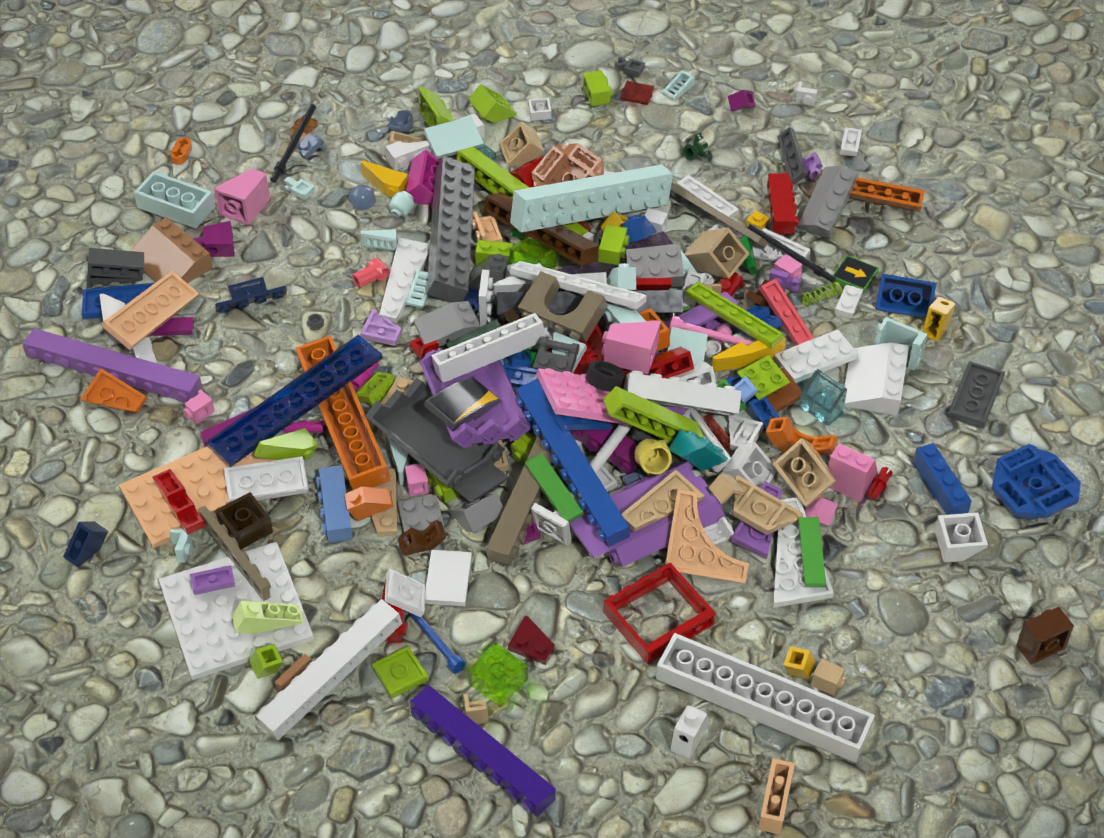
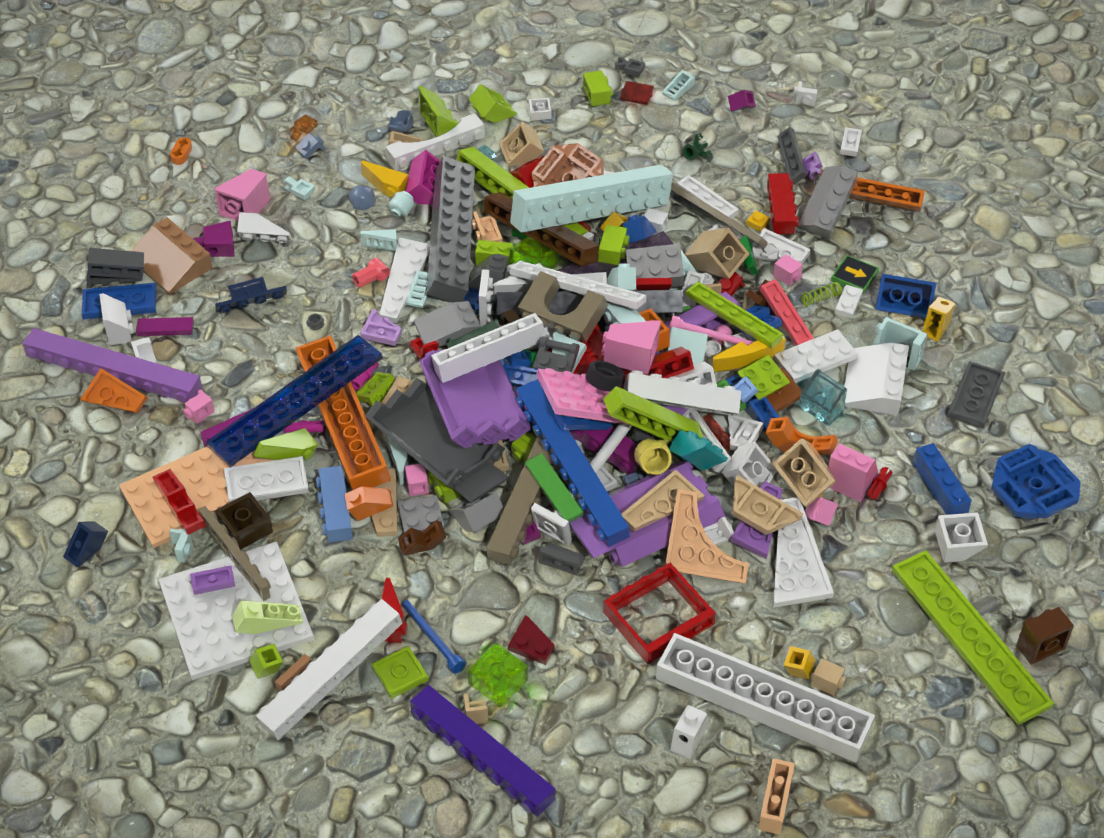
(150, 310): light nougat plate -> none
(174, 199): light aqua brick -> none
(257, 227): none -> white slope
(281, 166): black bar -> none
(405, 593): white tile -> none
(448, 578): white tile -> none
(453, 136): light aqua tile -> none
(462, 402): slope -> none
(561, 558): none -> dark grey panel
(724, 487): tan panel -> none
(784, 280): medium lavender plate -> none
(812, 552): bright green tile -> none
(817, 269): black bar -> none
(973, 637): none -> lime plate

